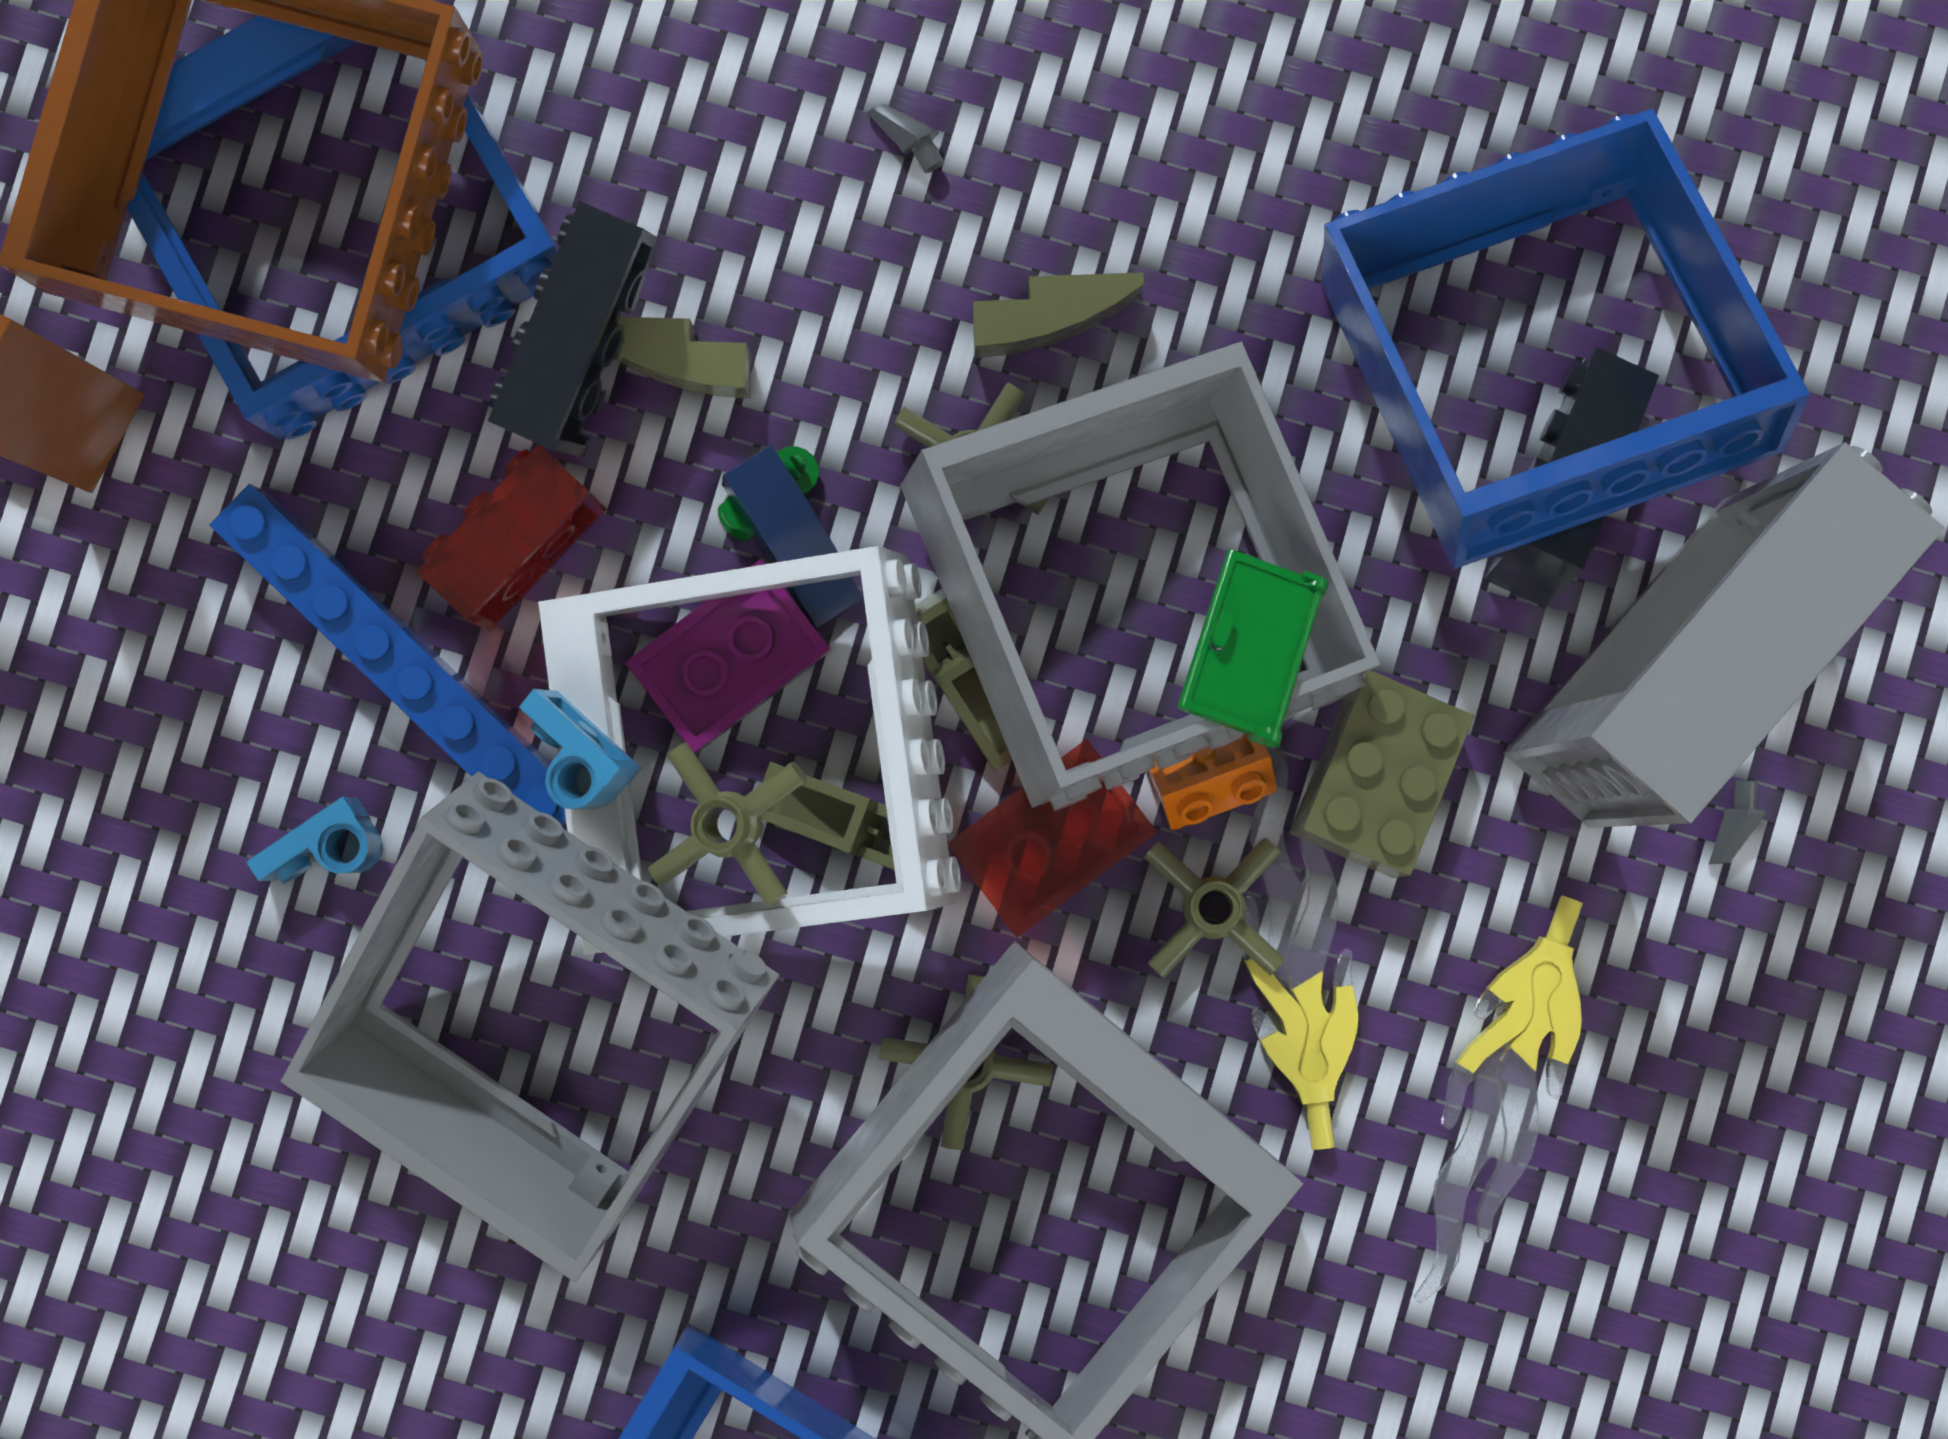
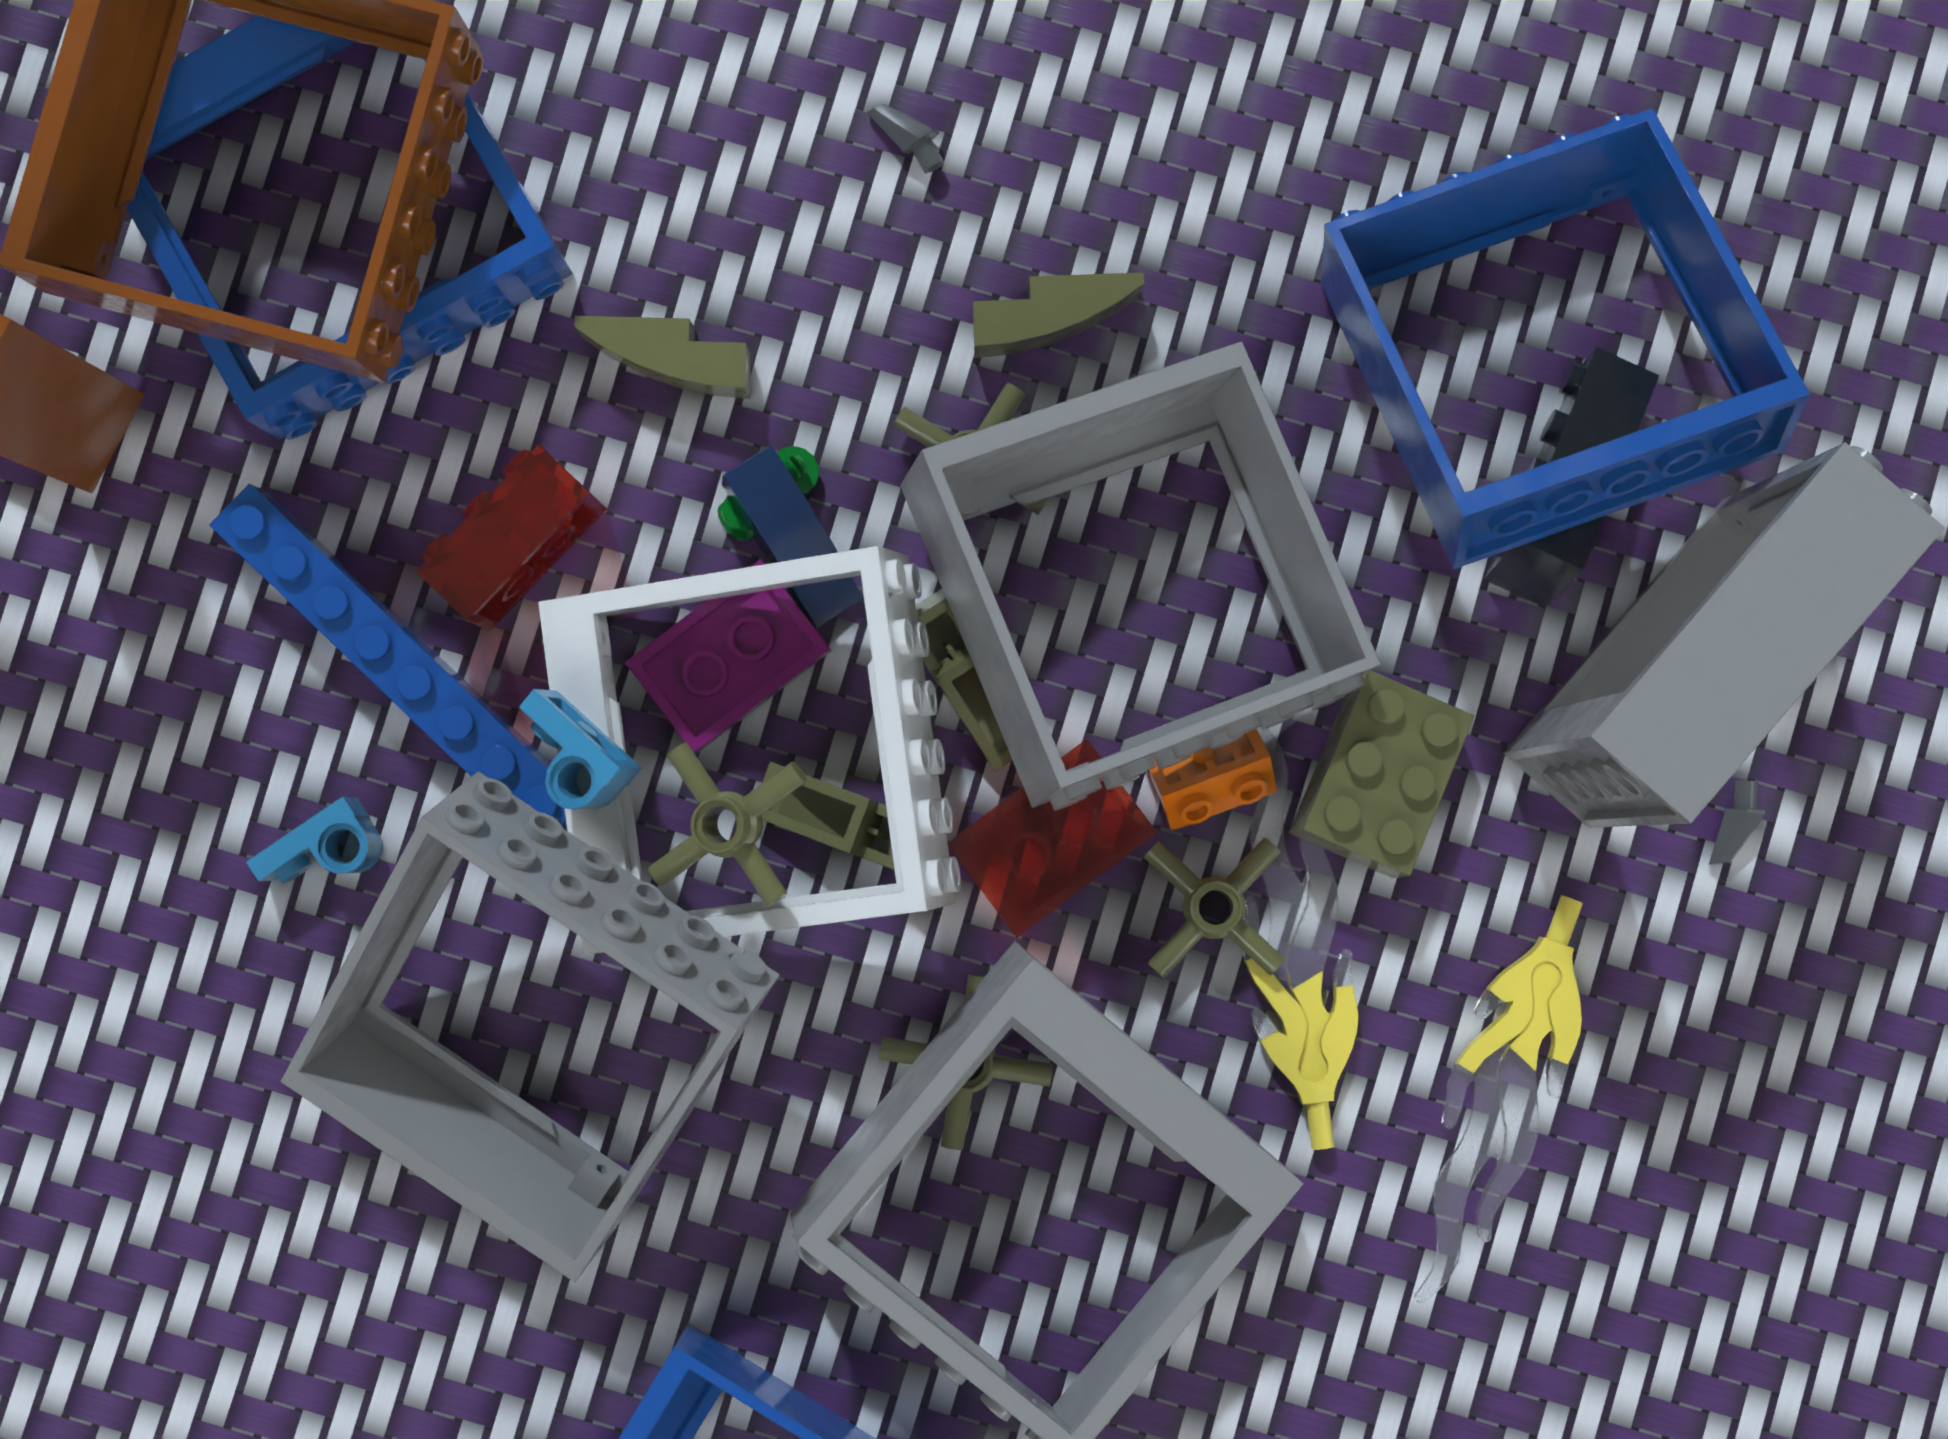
(573, 330): black wedge -> none
(1263, 626): green door -> none

